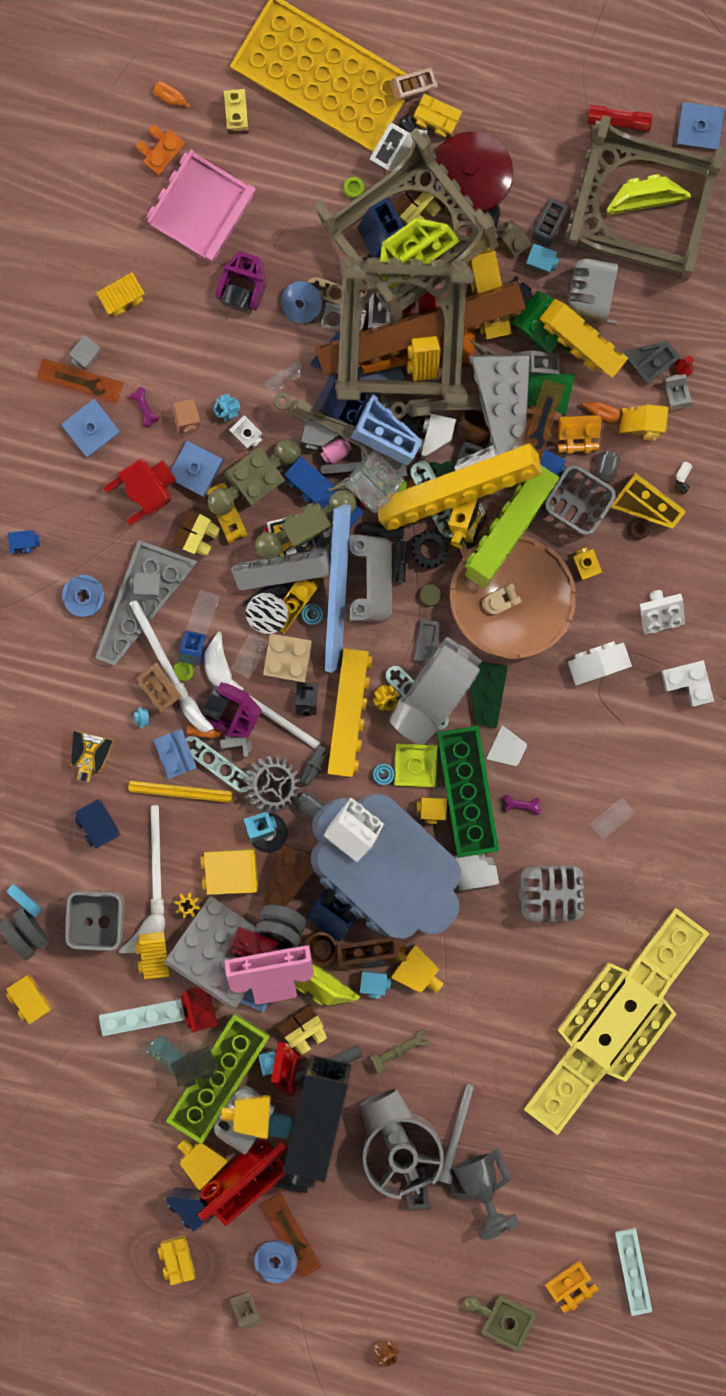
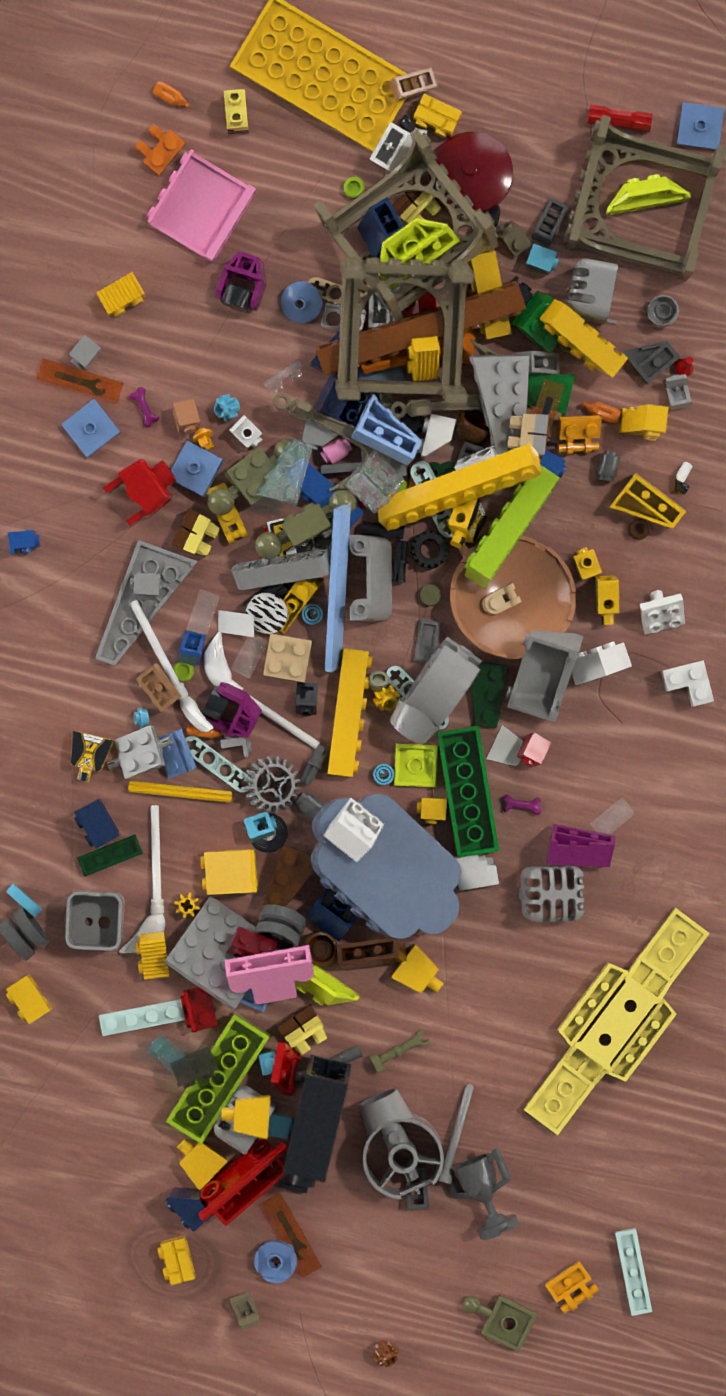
(89, 606): medium blue plate -> none
(110, 855): none -> dark green tile
(139, 752): none -> light grey plate
(202, 437): none -> light orange plate
(236, 623): none -> white sticker
(289, 473): none -> clear light blue wing
(374, 983): medium azure brick -> none
(378, 680): none -> olive tile
(528, 425): none -> hips
(533, 750): none -> brick
(544, 673): none -> light grey windscreen
(579, 847): none -> magenta wedge
(582, 505): light grey piece -> none
(607, 588): none -> yellow torso
(663, 311): none -> light grey hair

